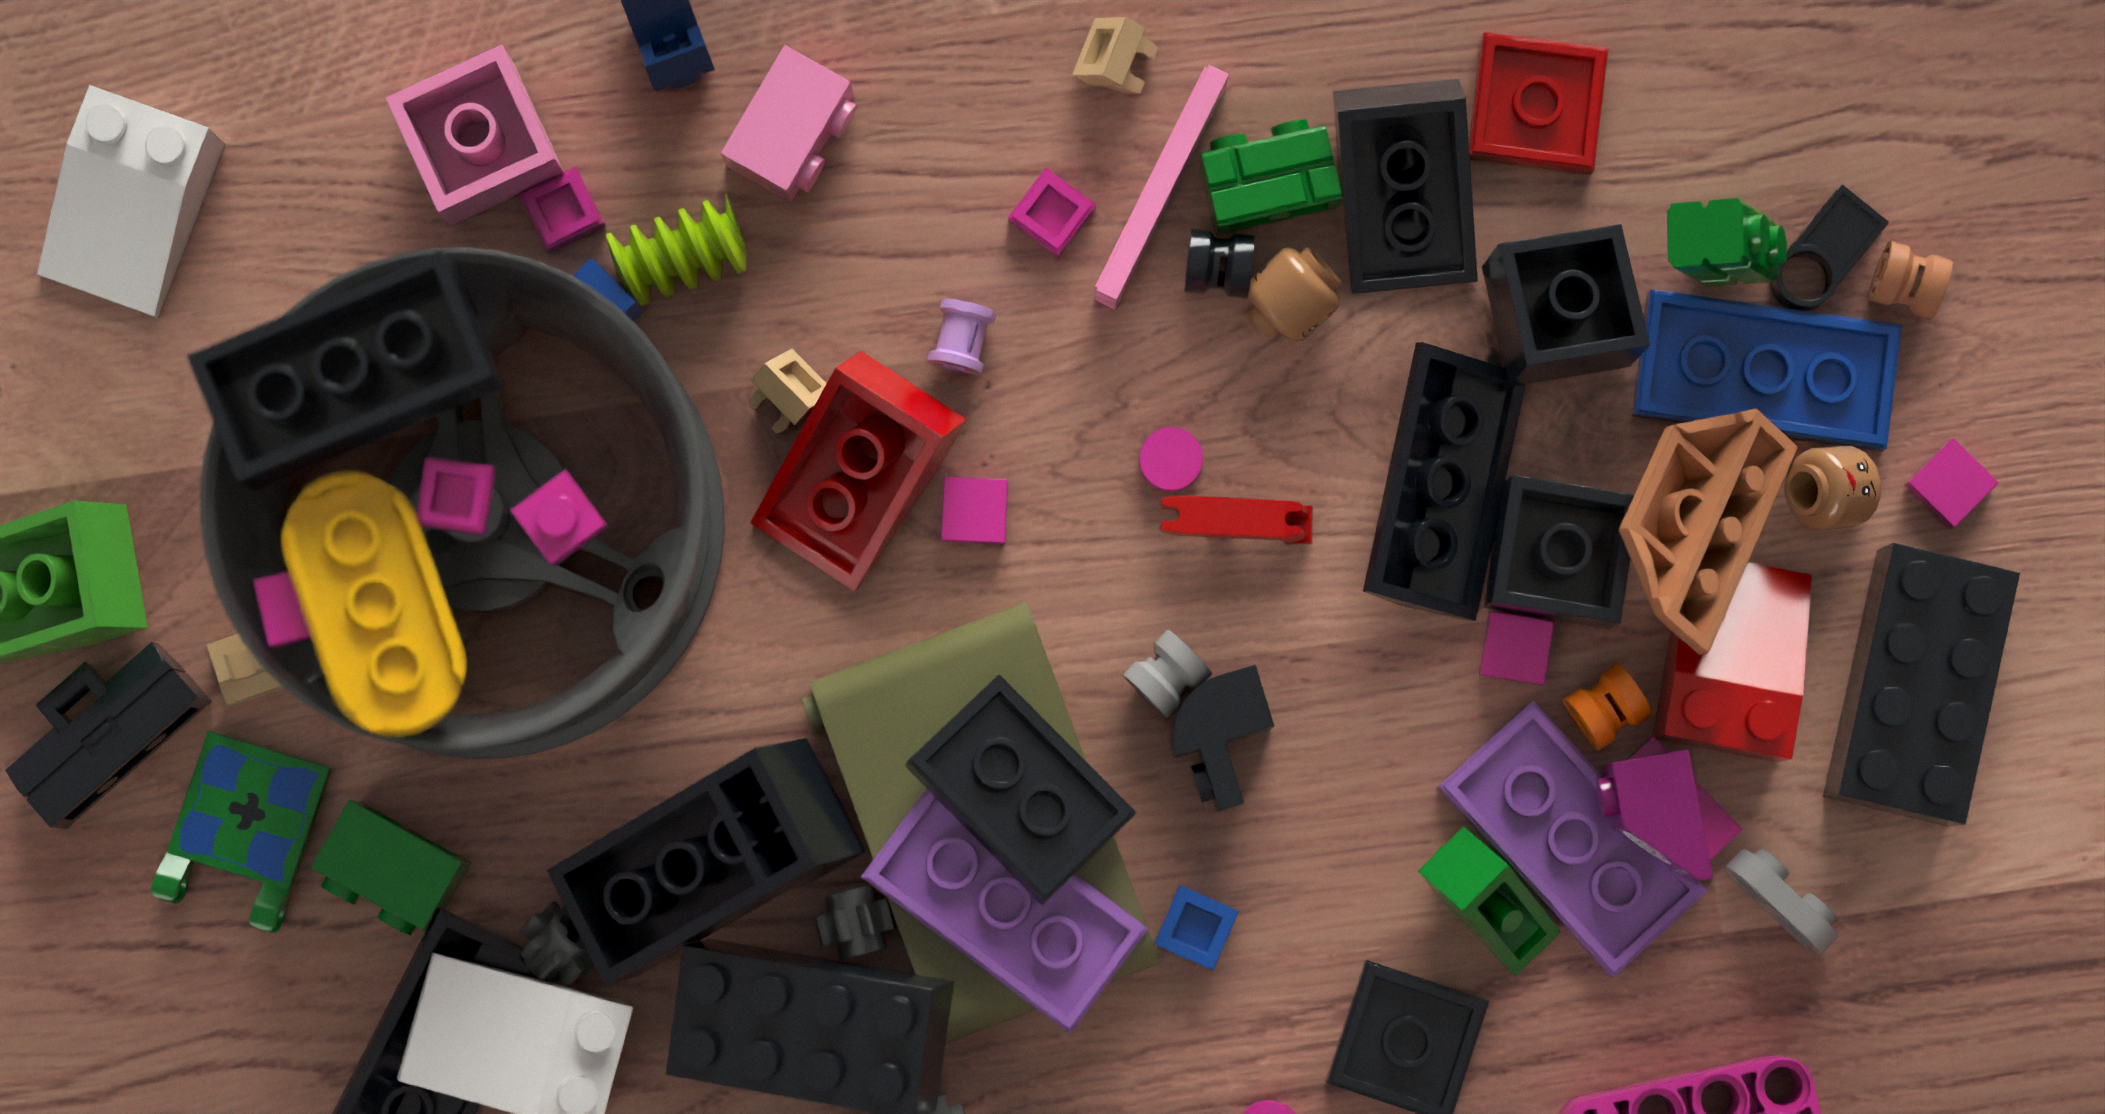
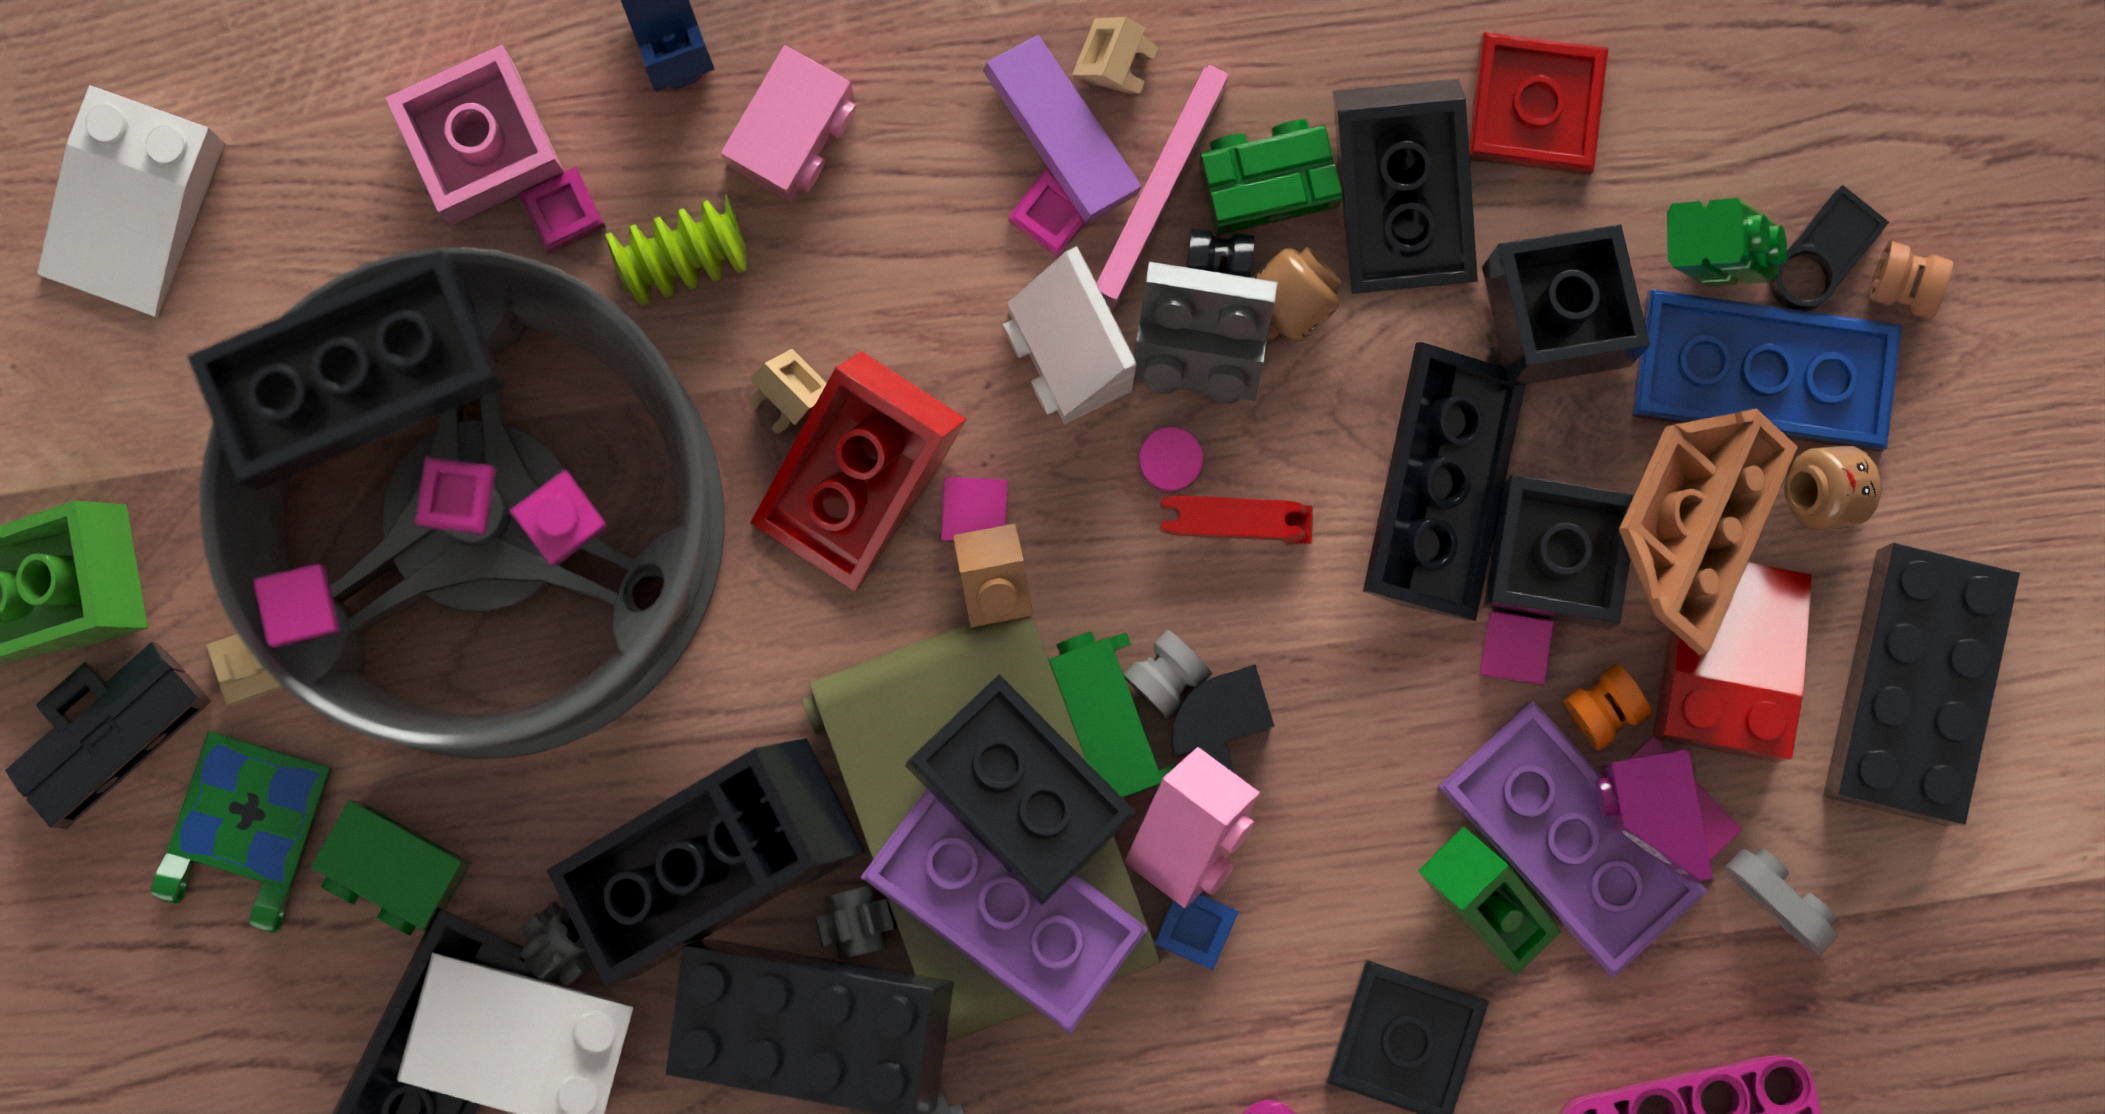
(373, 604): yellow tile -> none
(598, 279): blue plate -> none
(961, 336): lavender bush -> none
(993, 575): none -> medium nougat brick
(1062, 128): none -> medium lavender tile
(1070, 339): none -> white slope
(1105, 713): none -> green brick
(1193, 829): none -> bright pink brick
(1203, 332): none -> dark grey plate
(1951, 483): dark pink tile -> none

